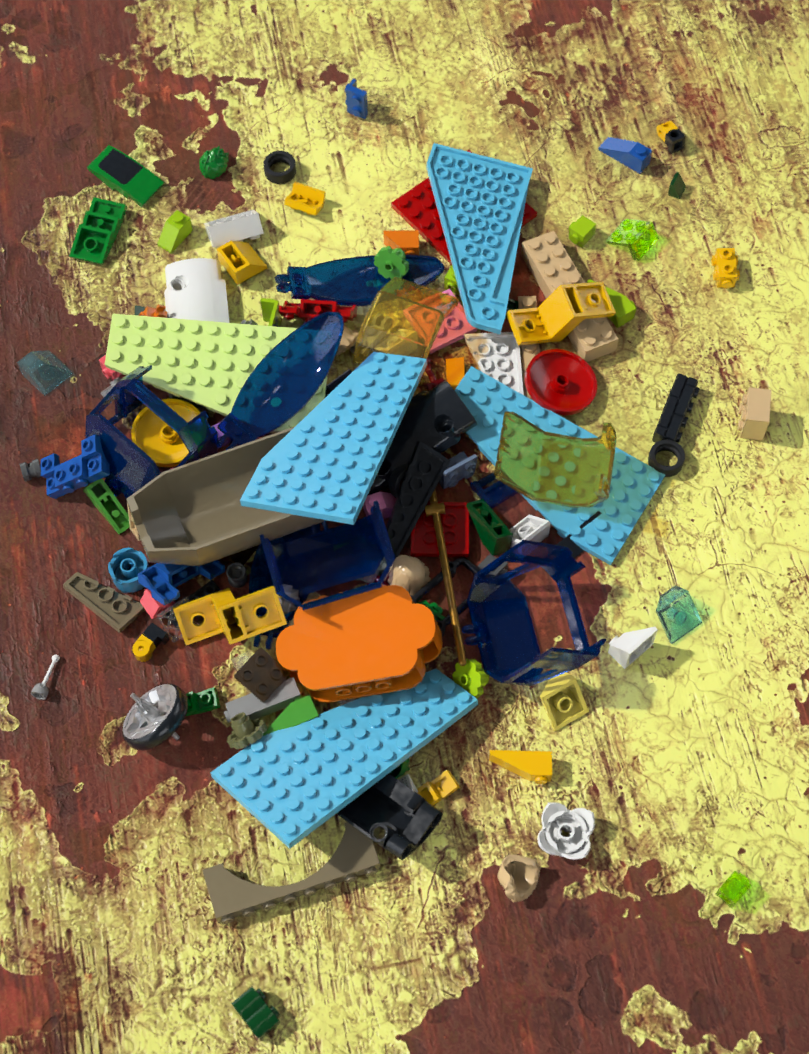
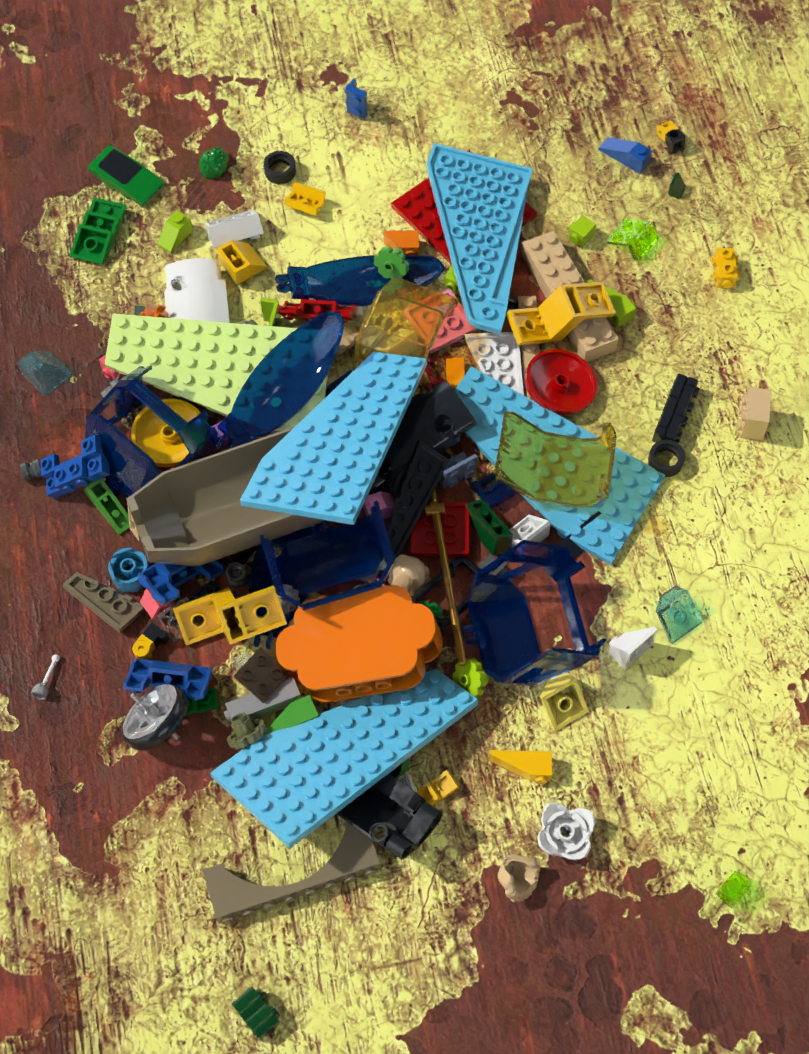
(151, 673): none -> blue bracket

